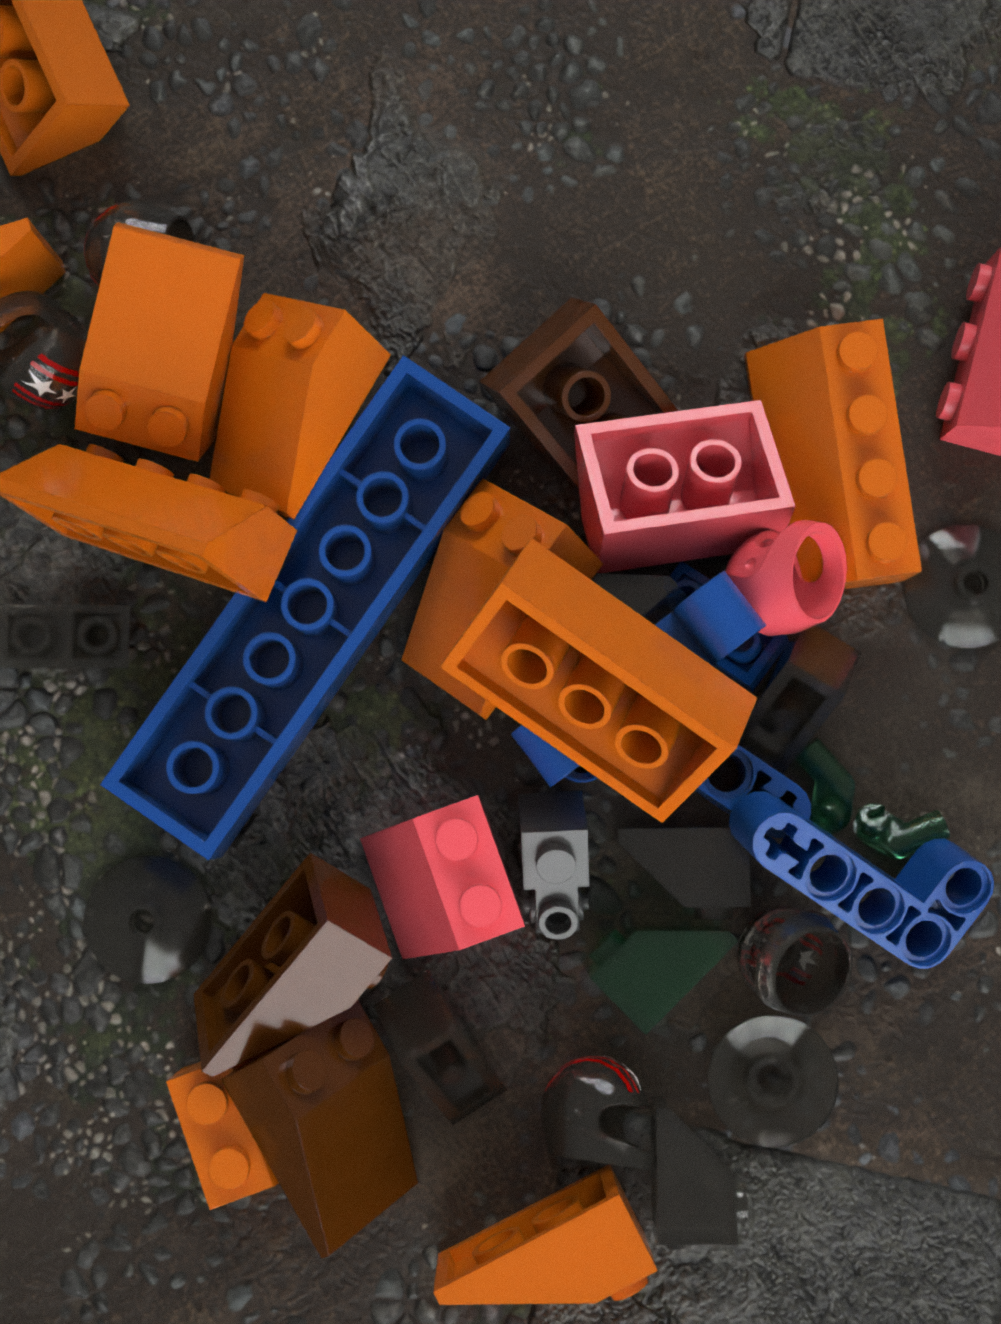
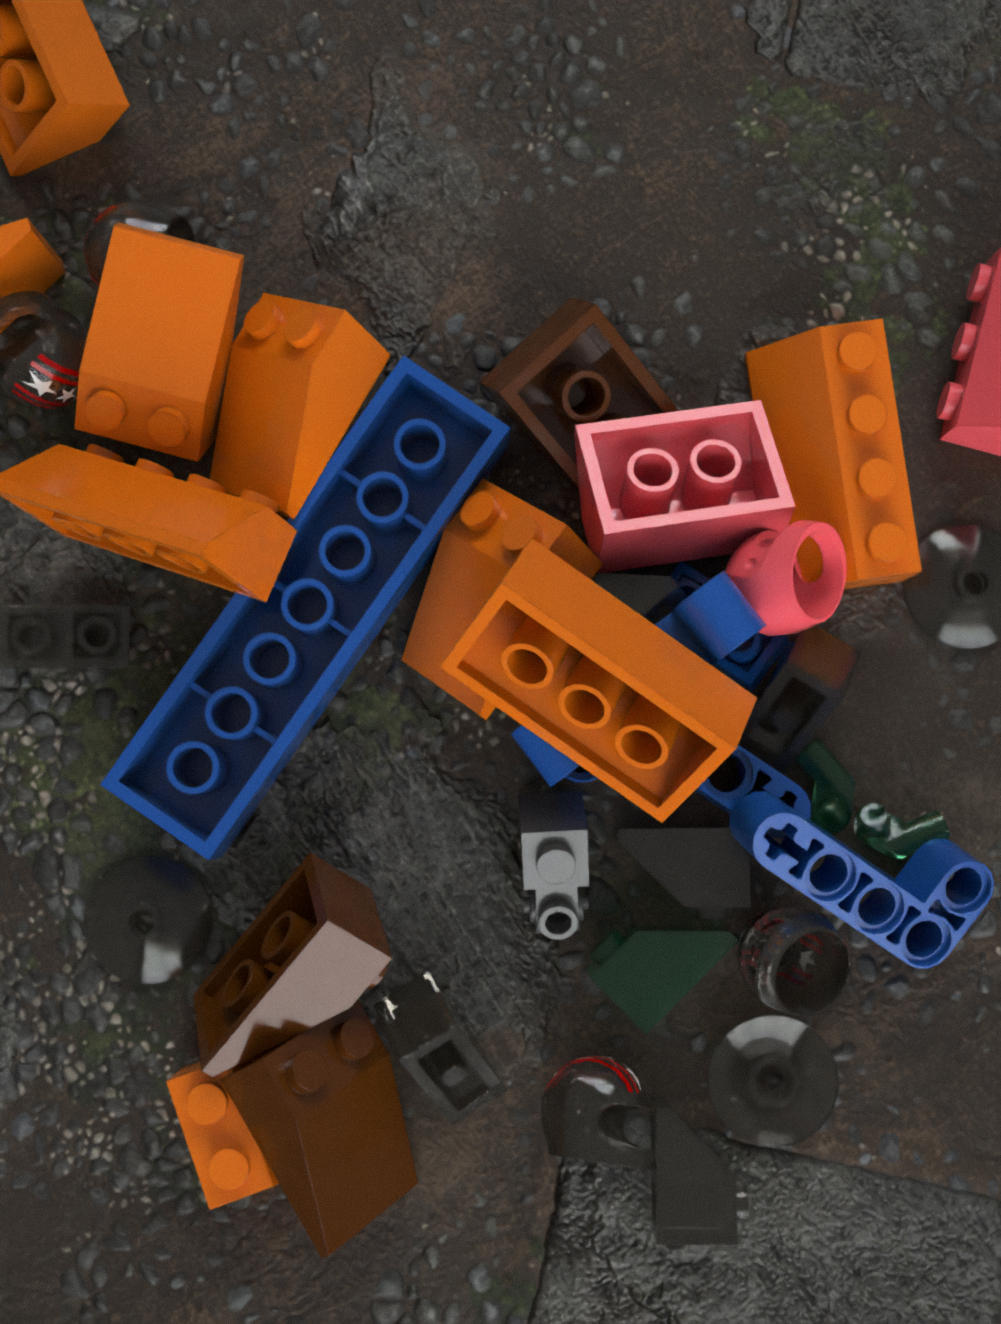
(443, 880): coral slope -> none
(556, 1251): orange slope -> none

